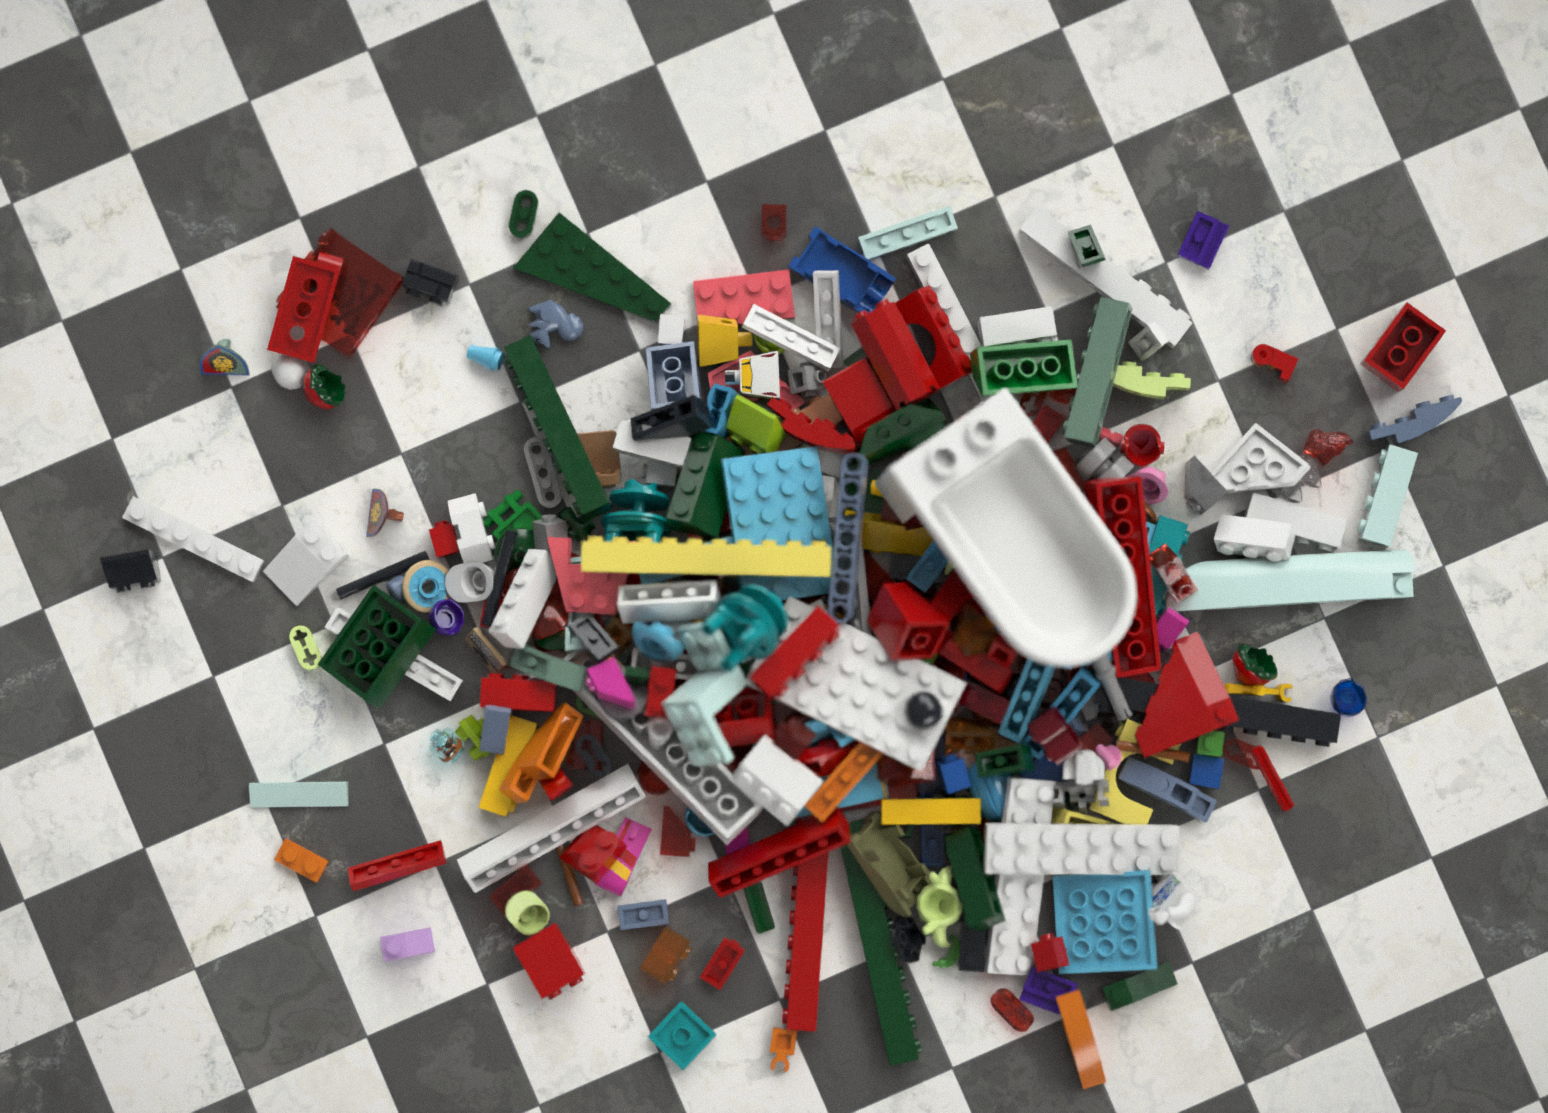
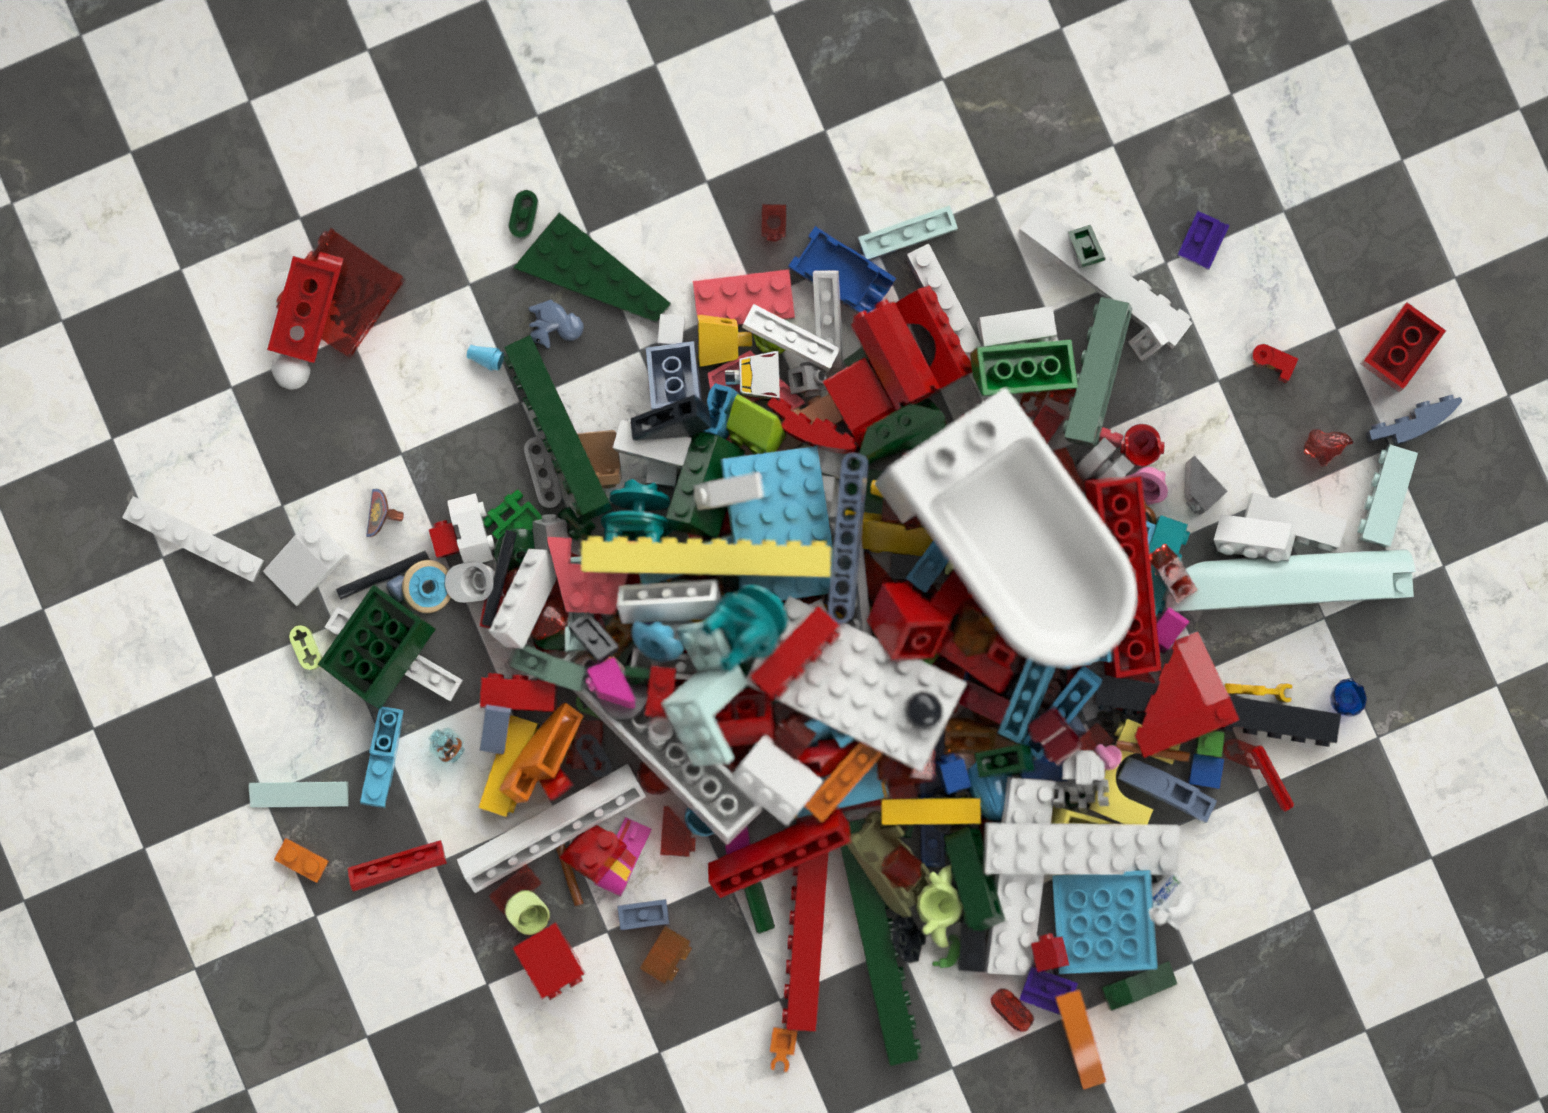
(131, 570): black slope -> none
(223, 360): shield -> none
(323, 387): dark green hair -> none
(382, 757): none -> medium azure slope
(407, 944): lavender slope -> none
(430, 282): black brick -> none
(446, 617): dark purple hair -> none
(472, 729): lime hips -> none
(486, 650): slope -> none
(682, 1035): teal plate -> none
(722, 963): red plate -> none
(728, 491): none -> white slope
(901, 867): none -> clear red brick
(1105, 673): light grey pin -> none
(1130, 380): yellowish green slope -> none
(1253, 665): dark green hair -> none
(1259, 464): white plate -> none
(1311, 478): clear tile -> none

